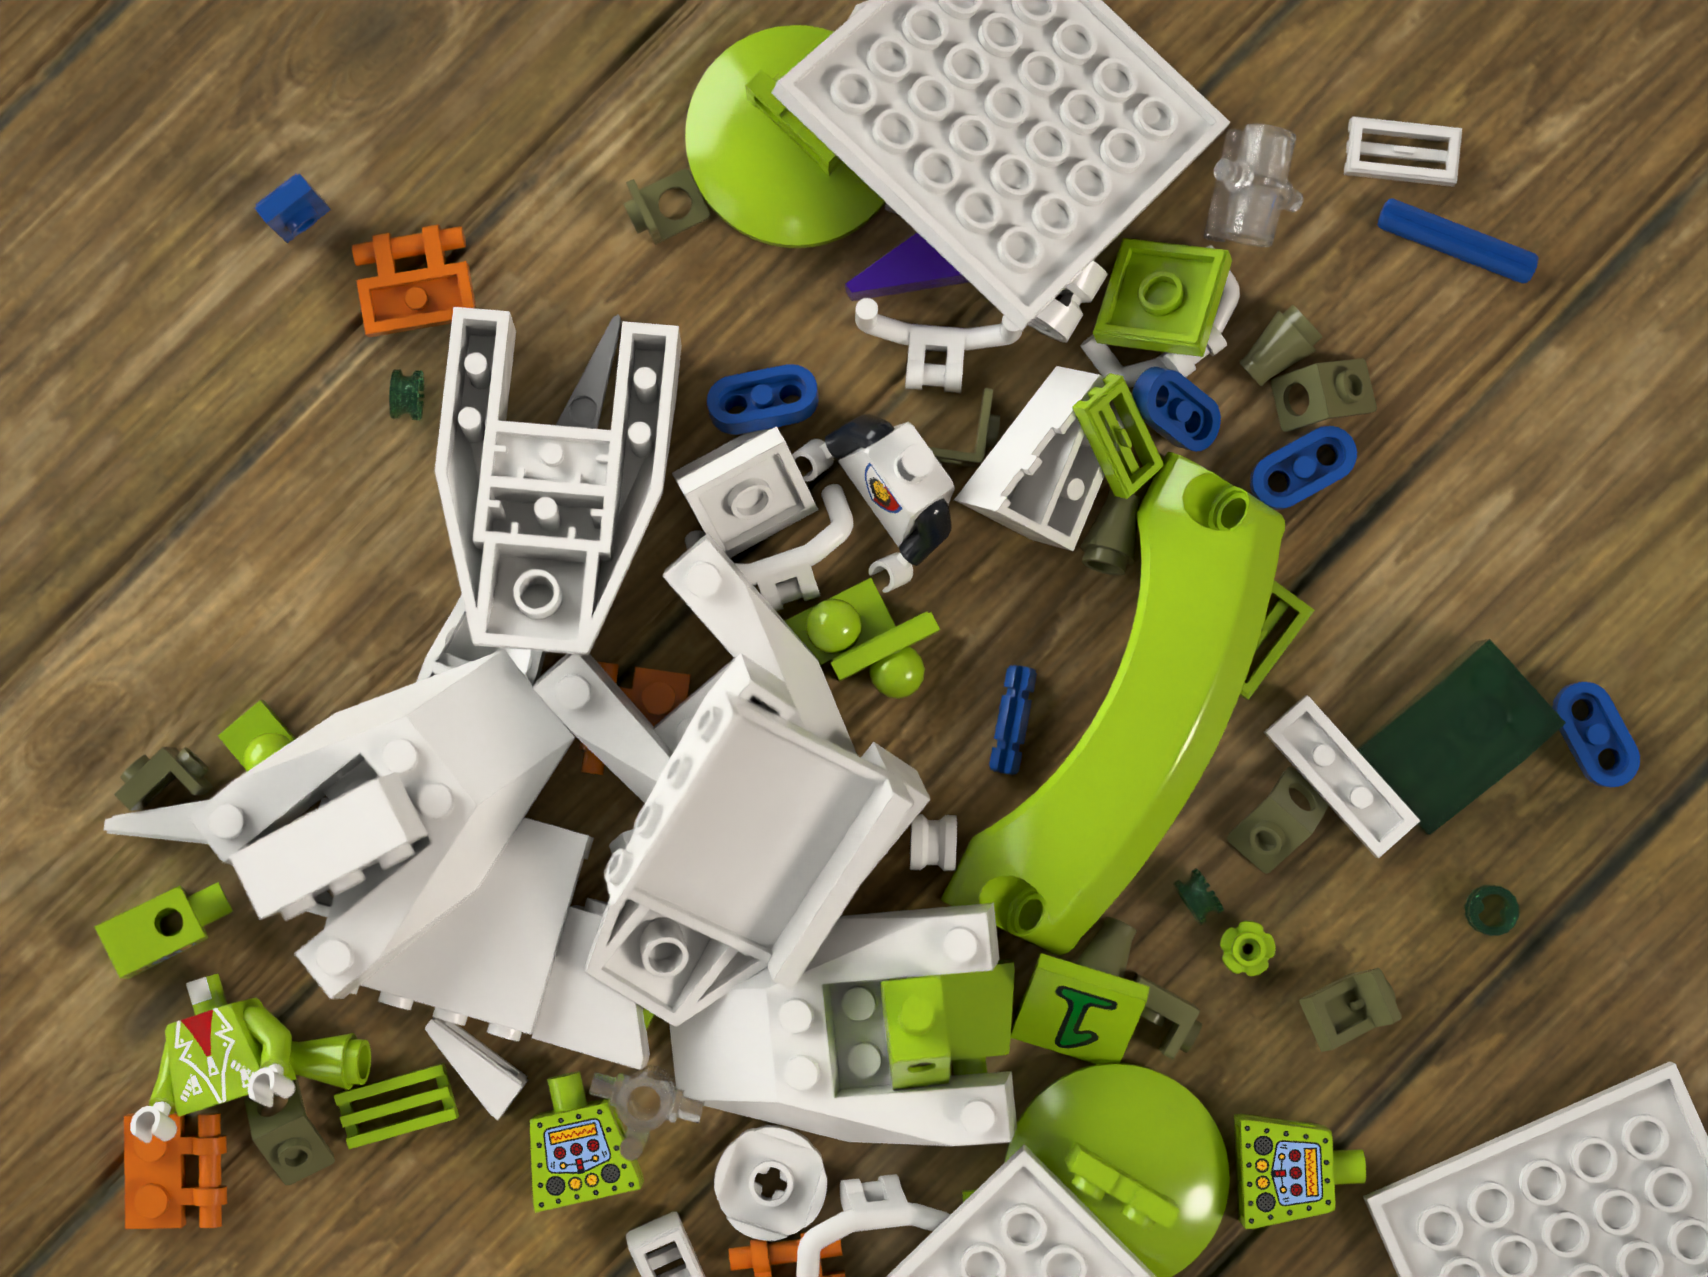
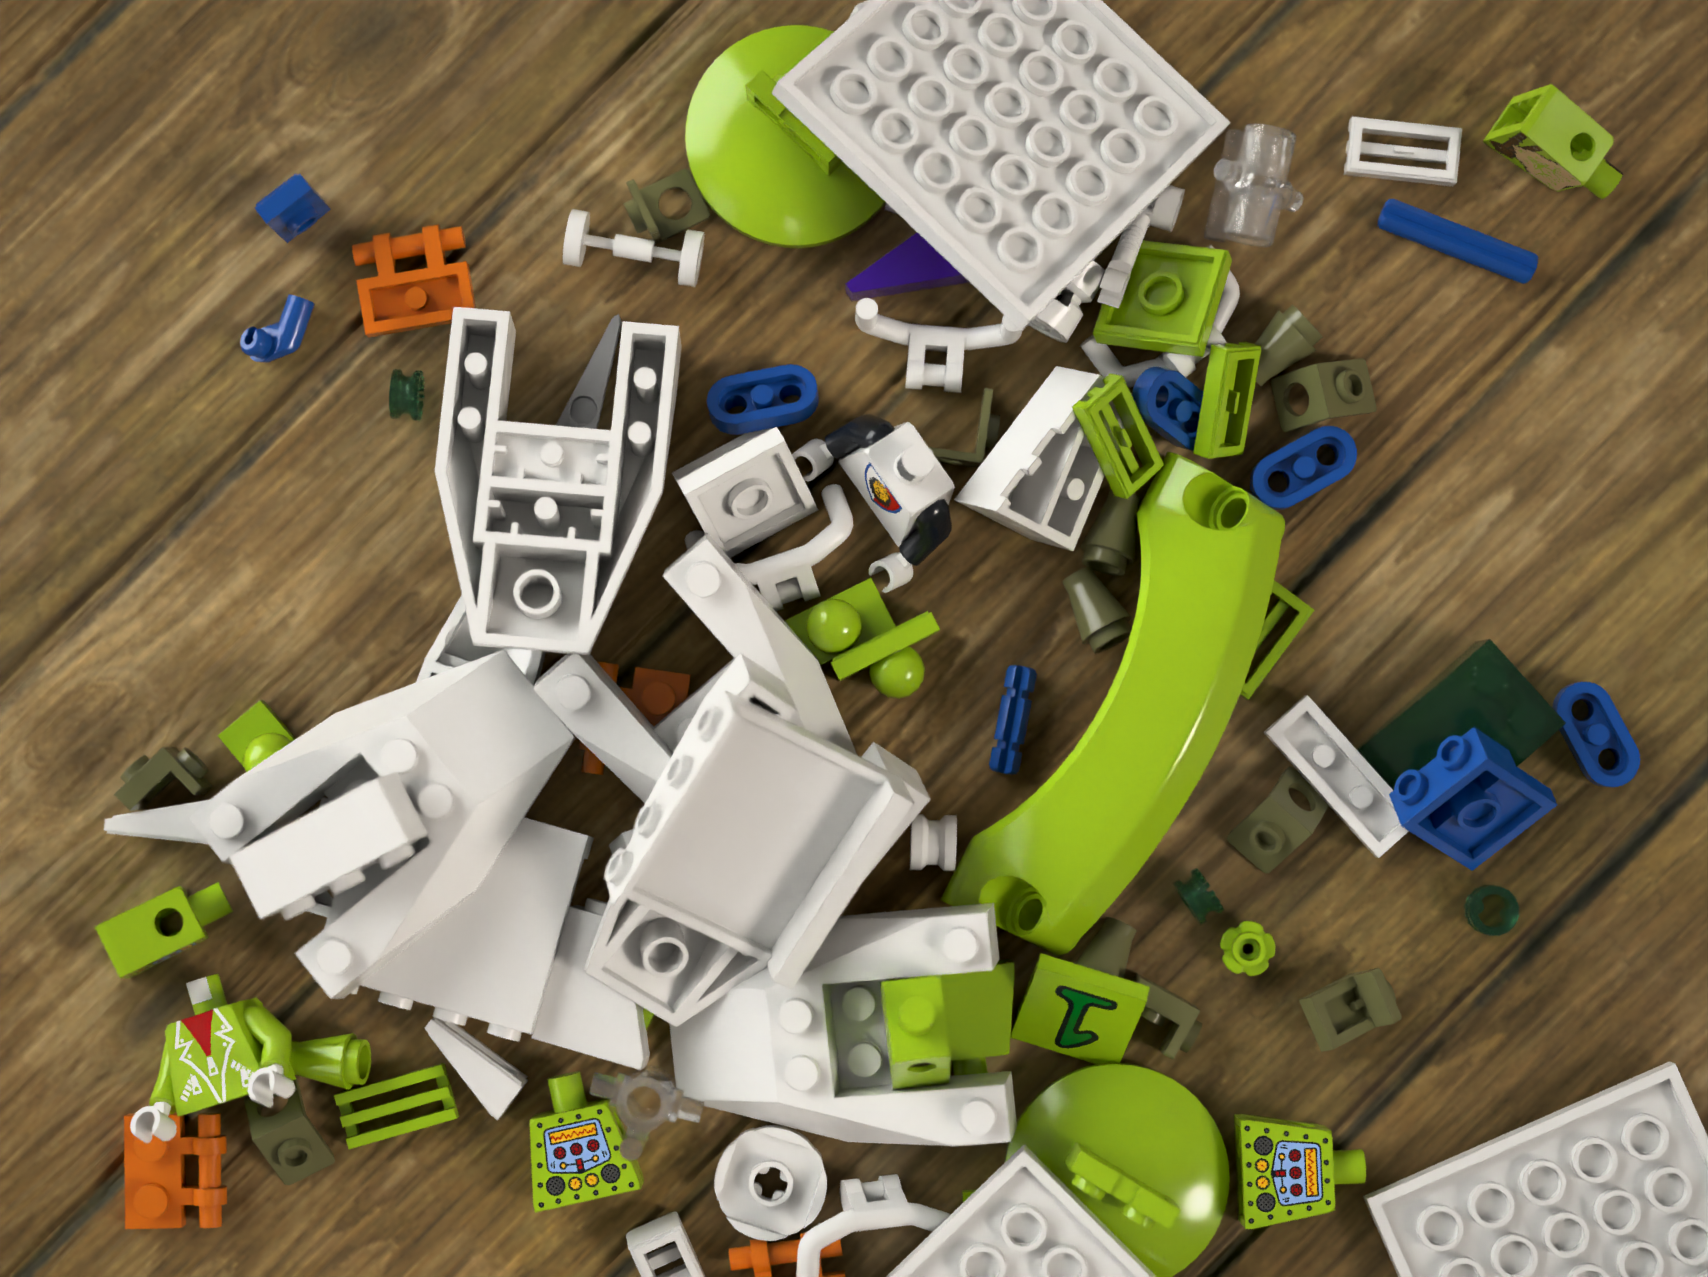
(281, 337): none -> blue arm
(630, 247): none -> white wheel
(1096, 611): none -> olive cone
(1160, 214): none -> white brick
(1227, 400): none -> lime tile
(1470, 799): none -> blue plate
(1555, 142): none -> lime torso

